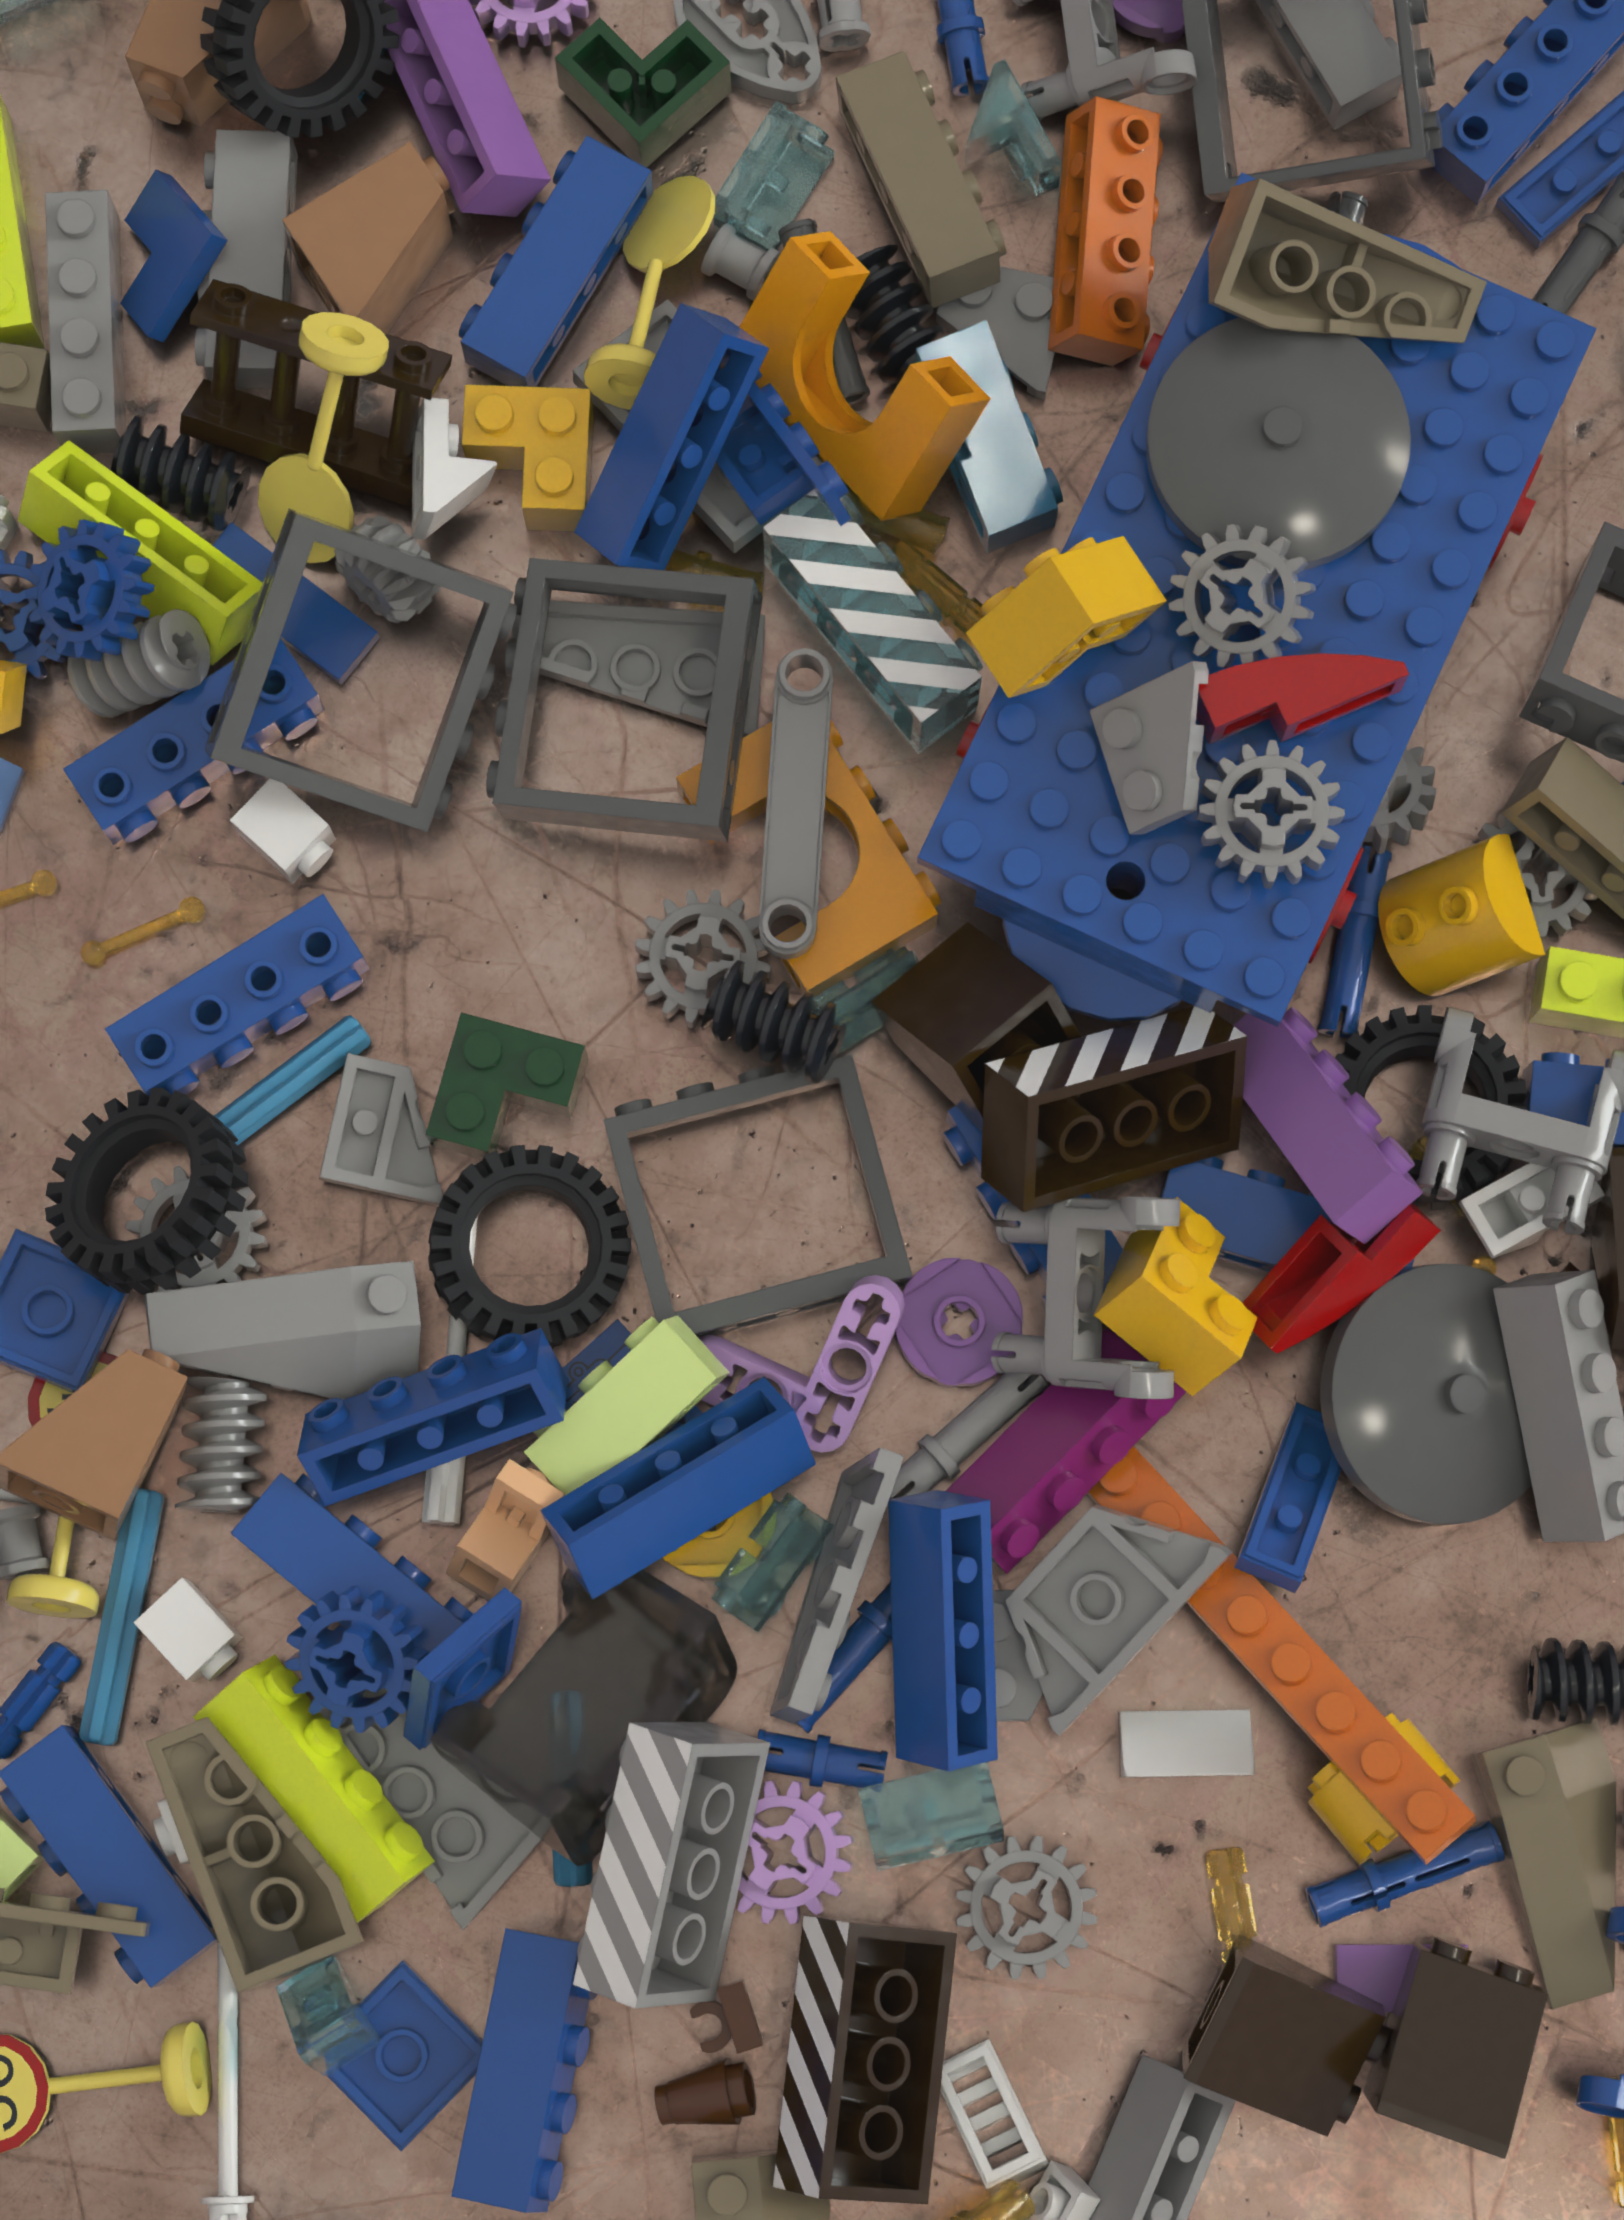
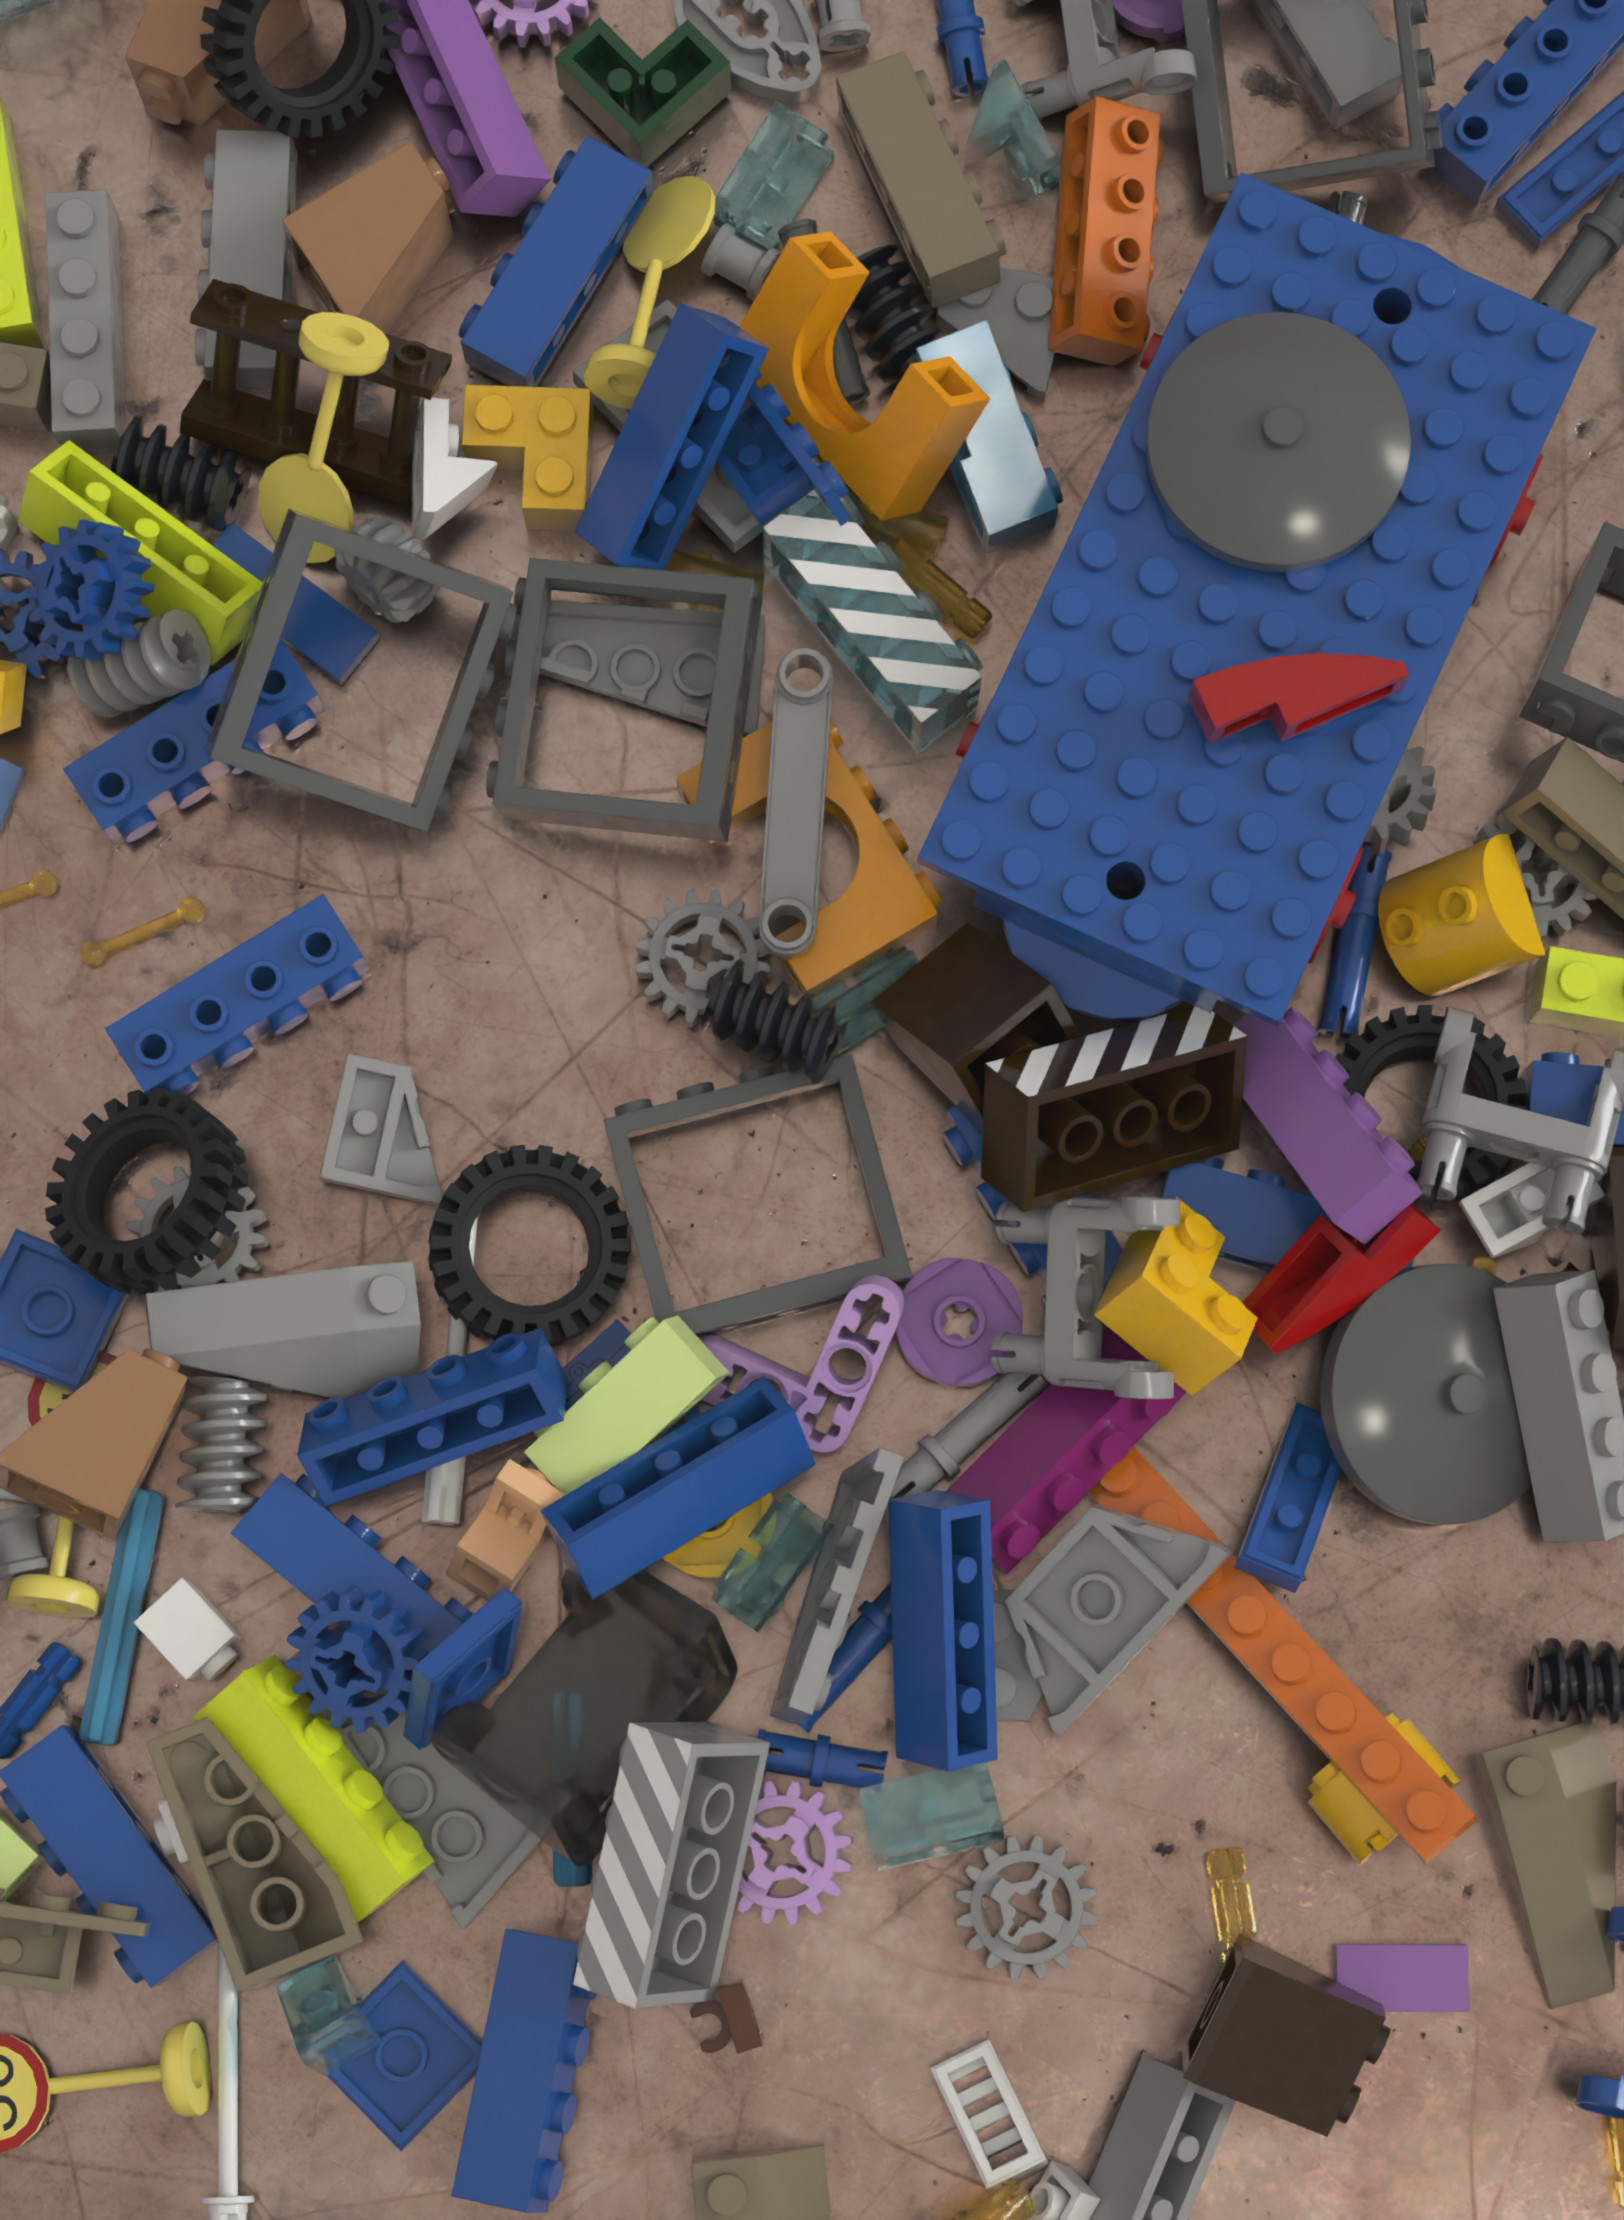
(182, 252): blue tile -> none
(285, 831): white brick -> none
(294, 1078): dark azure axle -> none
(495, 1067): dark green brick -> none
(708, 2096): reddish brown cone -> none
(865, 2061): dark brown brick -> none
(1062, 611): yellow brick -> none
(1154, 747): light grey wing -> none
(1186, 1743): white slope -> none
(1243, 815): light grey gear -> none
(1262, 573): light grey gear -> none
(1323, 273): dark tan wedge -> none
(1403, 1874): blue pin -> none
(1458, 2047): dark brown slope -> none

